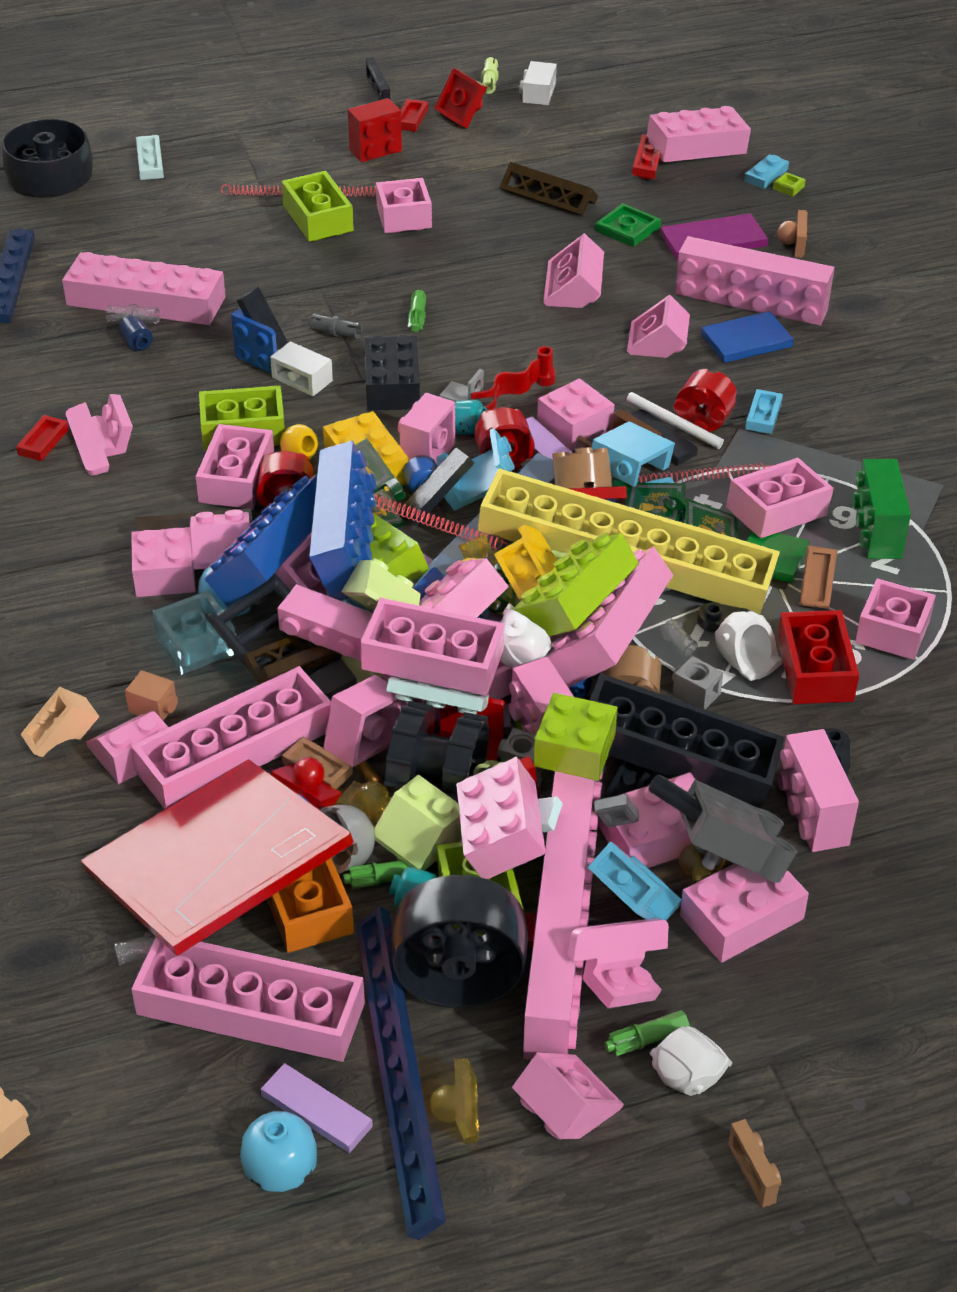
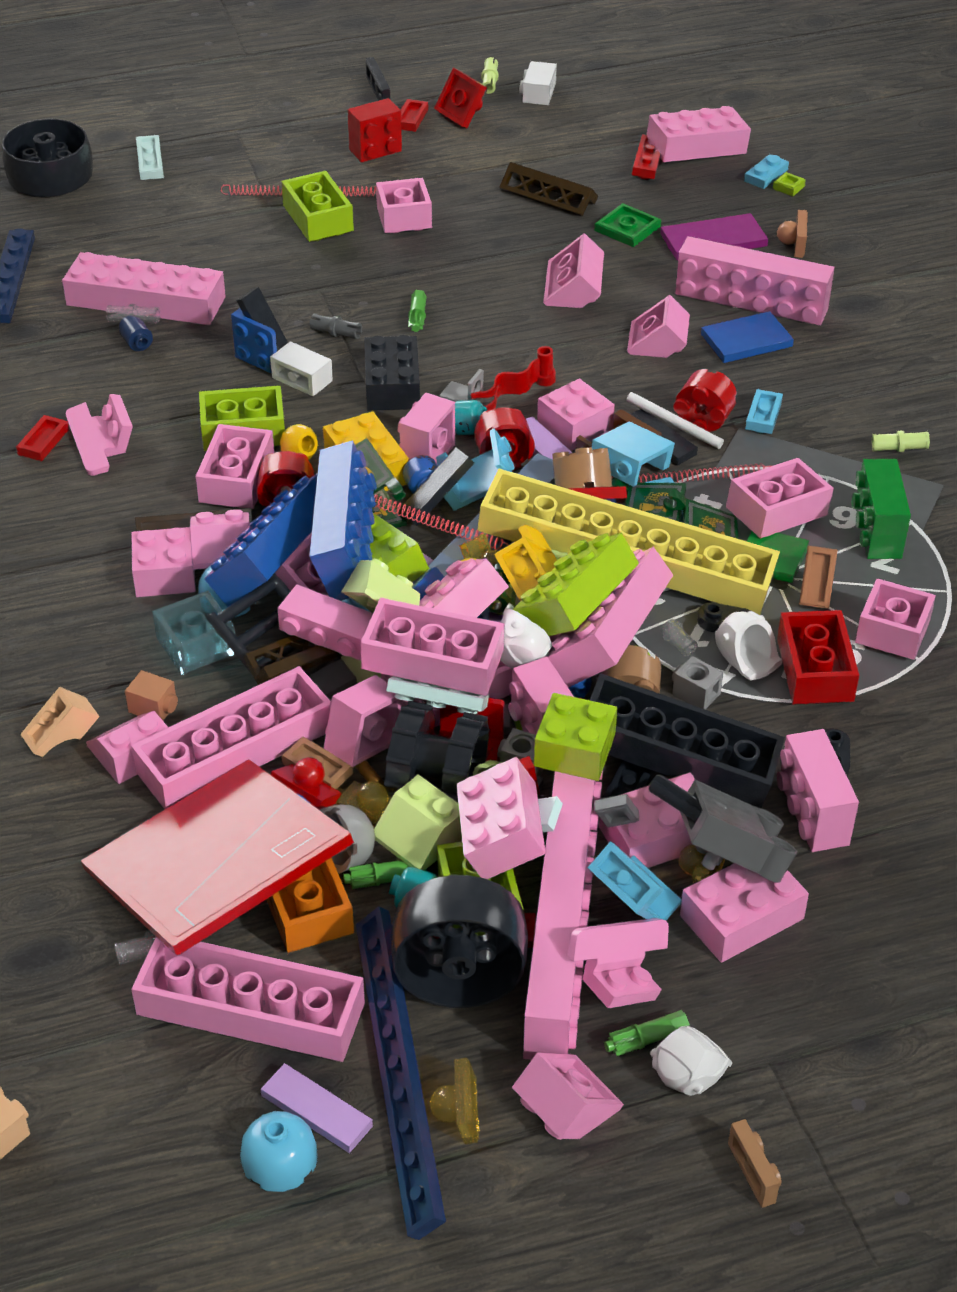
(900, 441): none -> yellowish green pin

